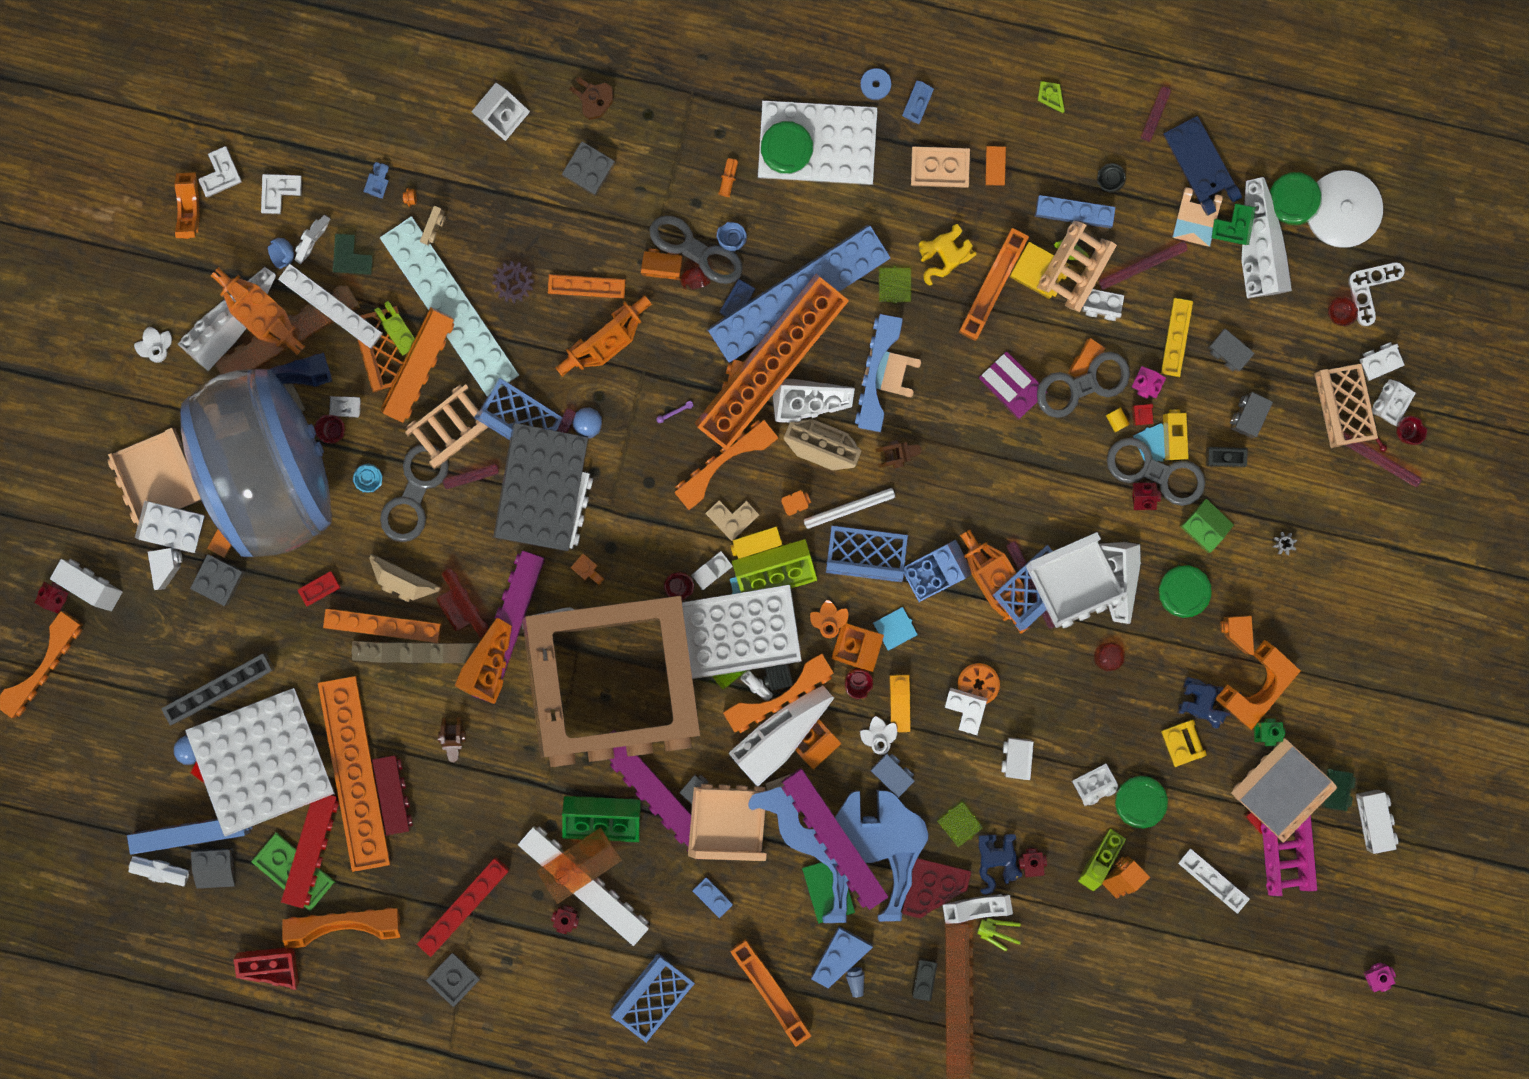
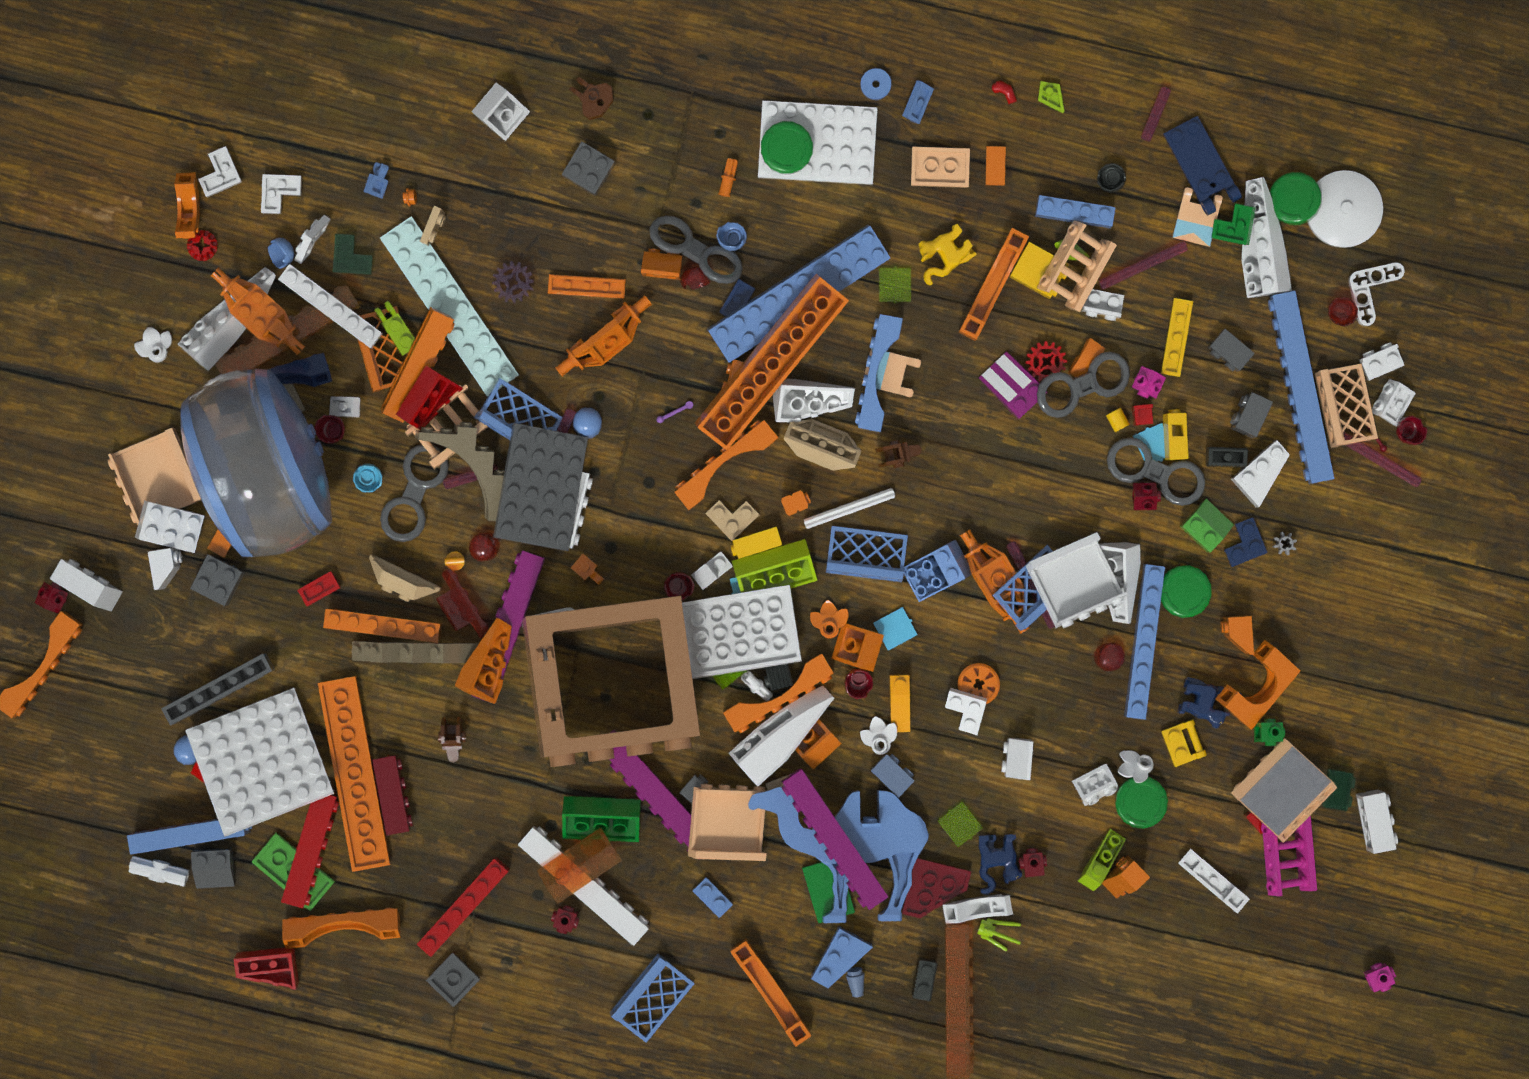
(208, 252): none -> red gear
(427, 397): none -> red wedge
(455, 561): none -> light orange plate
(479, 460): none -> dark tan arch
(484, 547): none -> clear red hair
(1006, 89): none -> red arm
(1039, 355): none -> red gear
(1133, 766): none -> white plate
(1144, 641): none -> medium blue brick
(1250, 546): none -> dark blue plate
(1261, 473): none -> white wedge
(1301, 387): none -> medium blue brick

